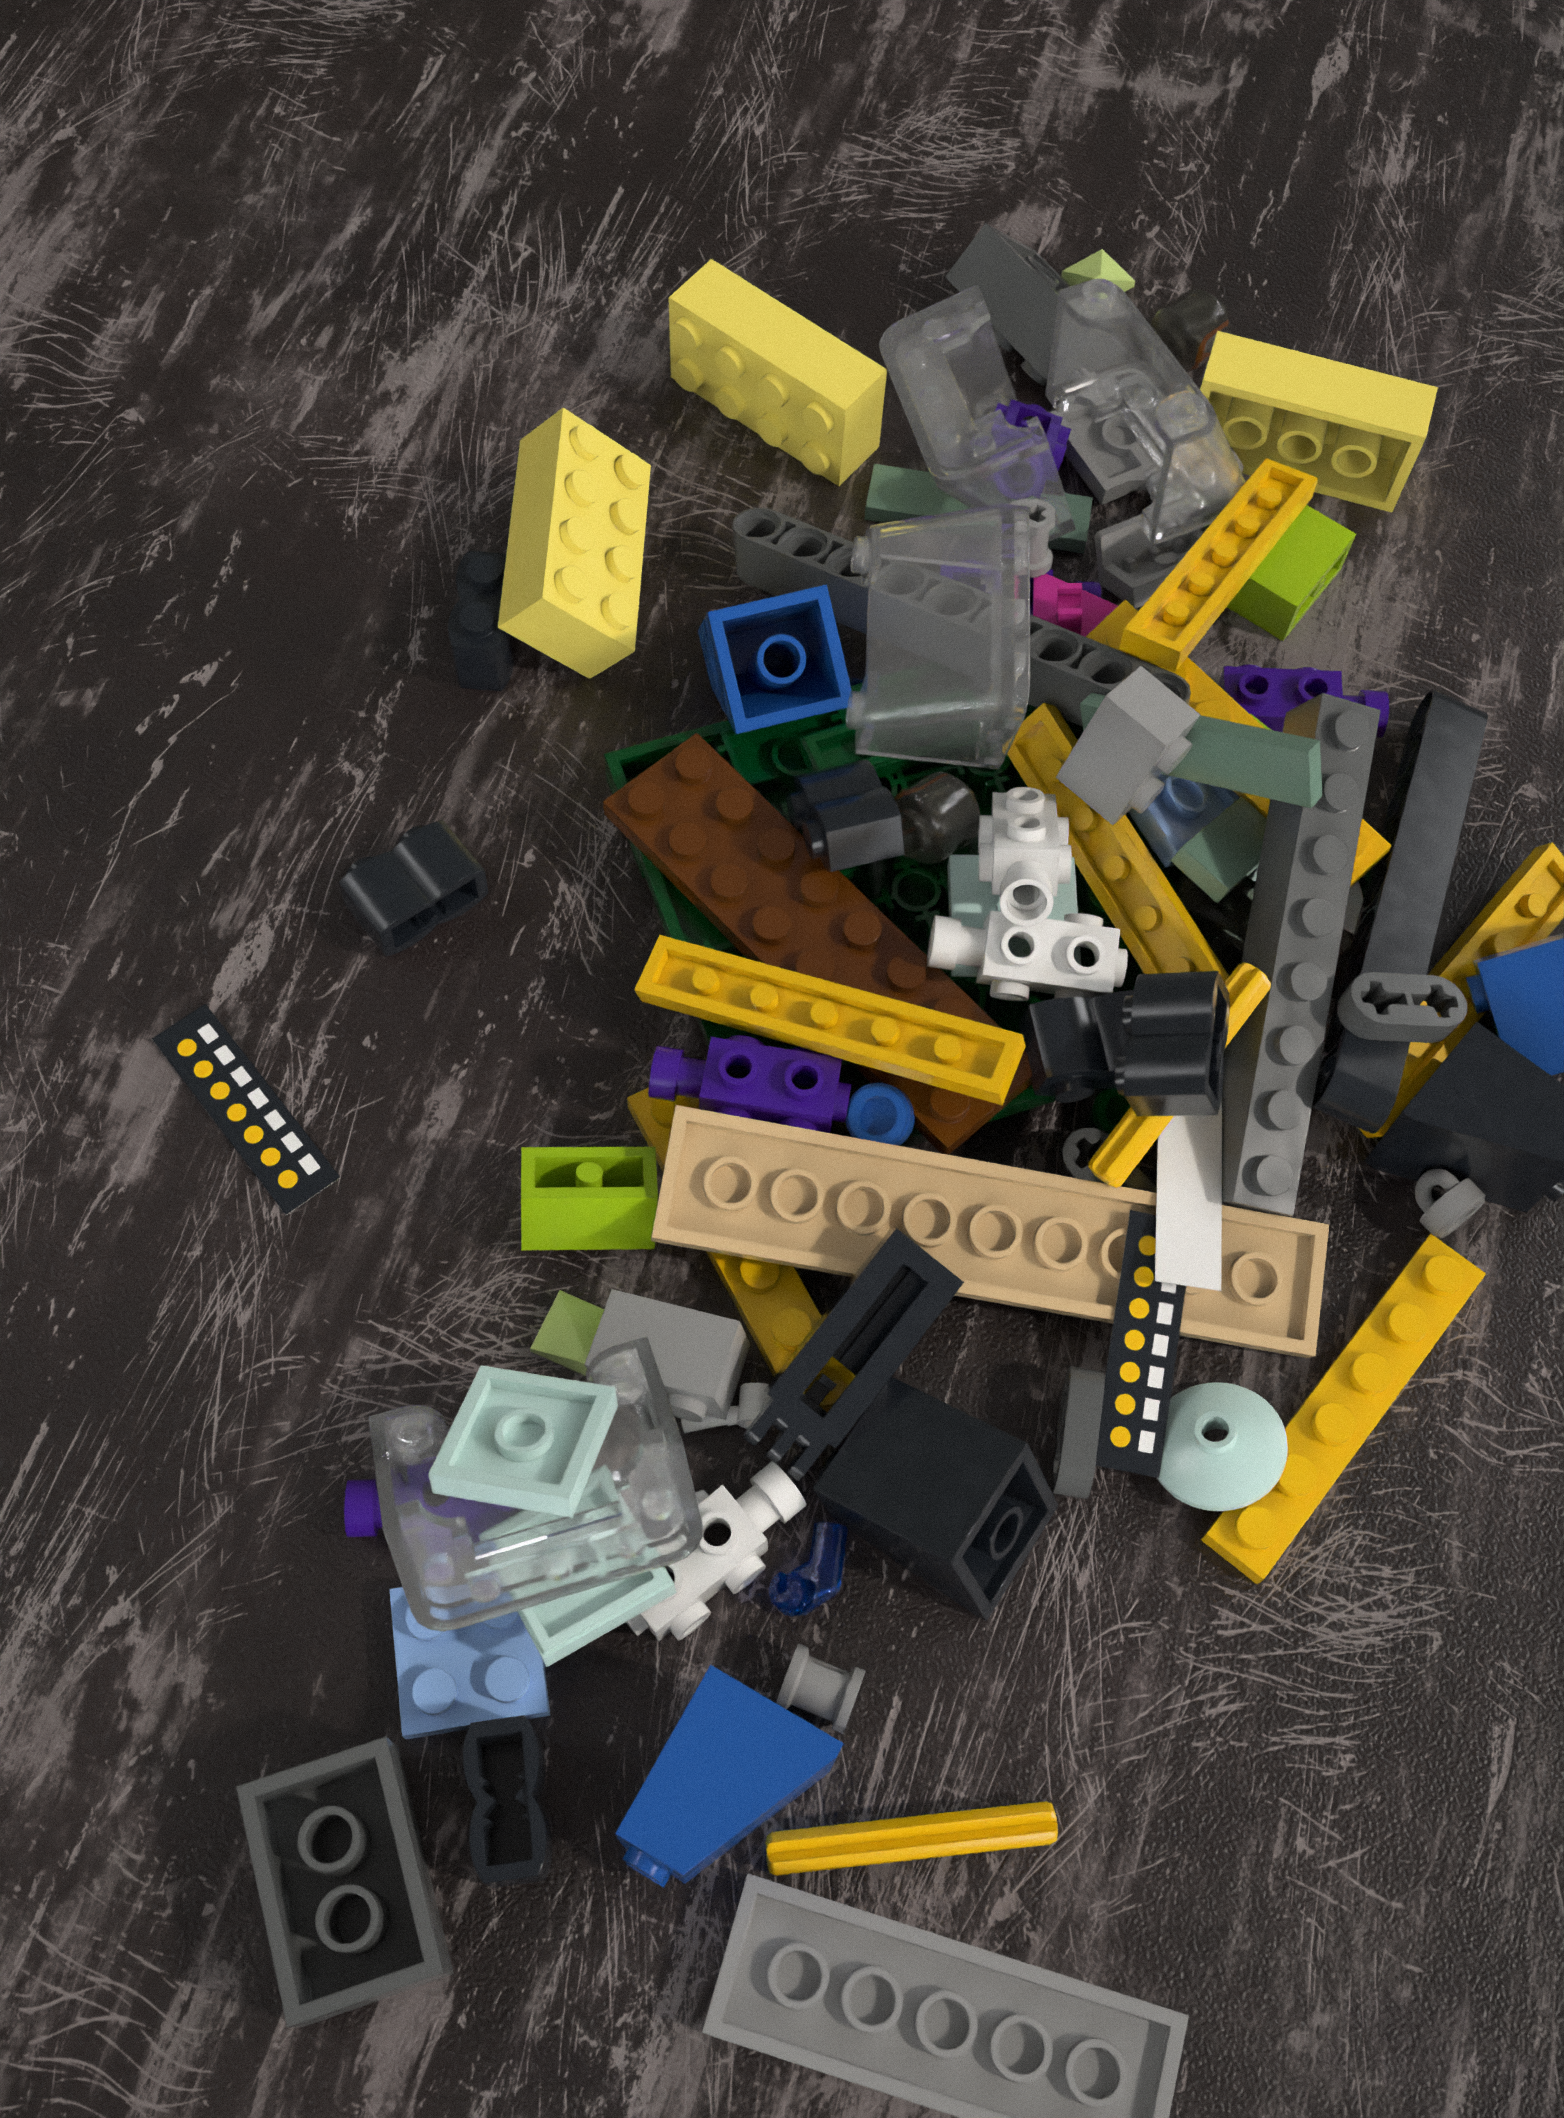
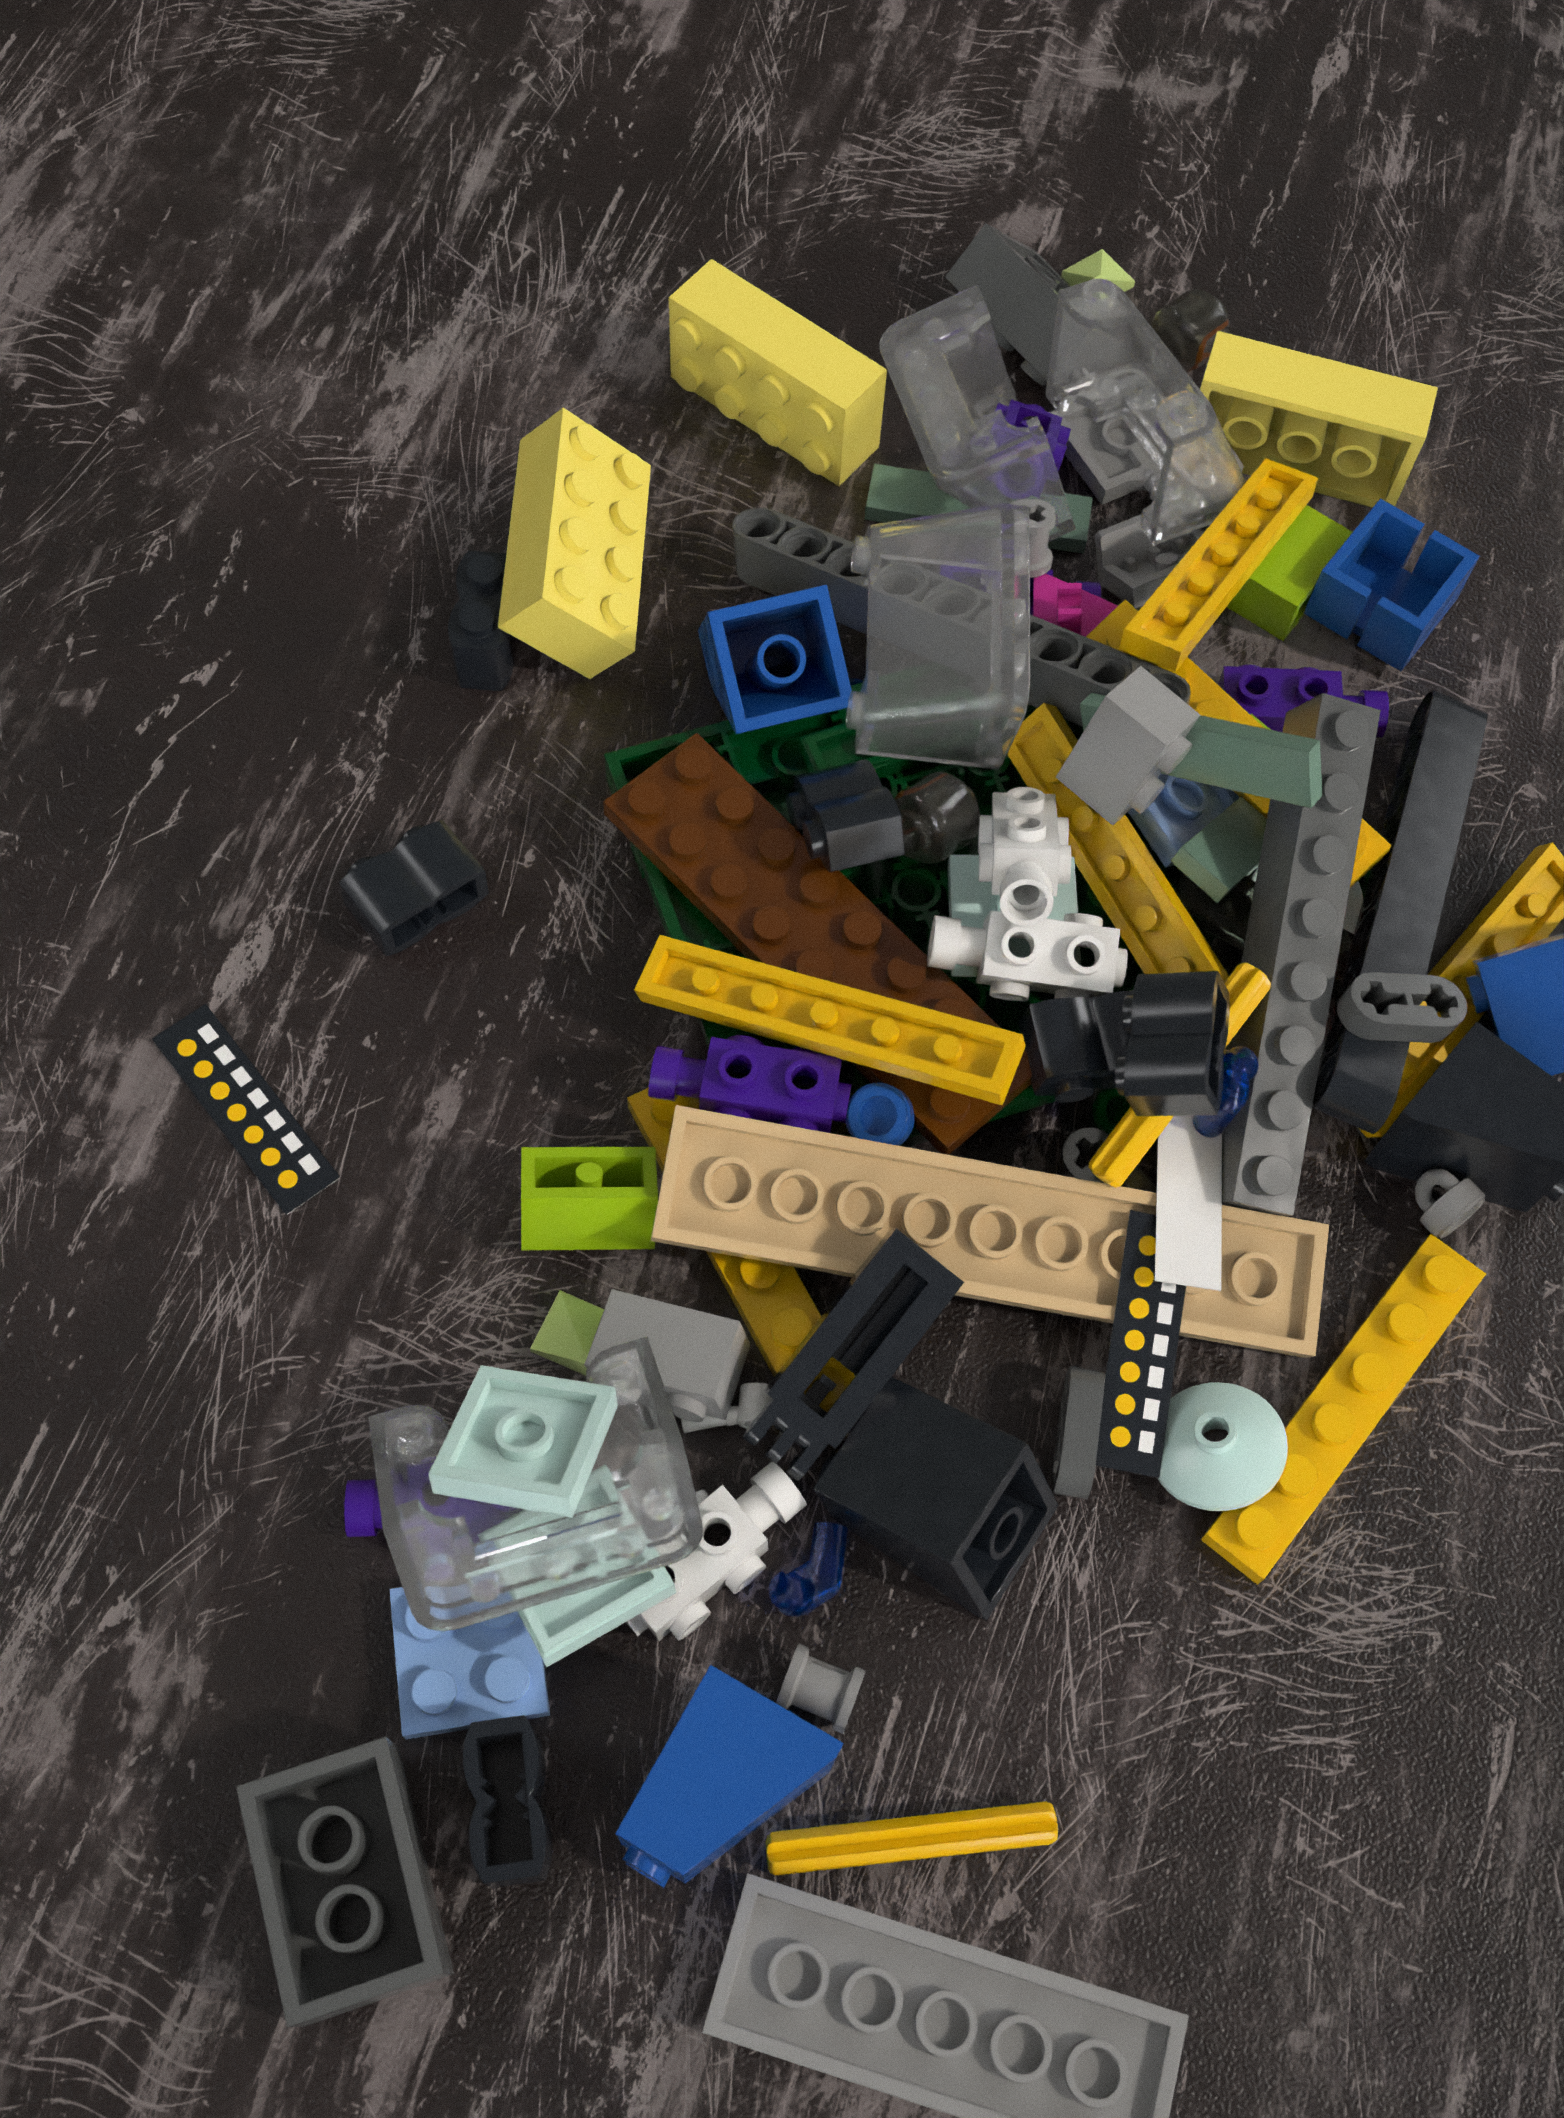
(1239, 1068): none -> clear blue arm
(1380, 601): none -> blue piece

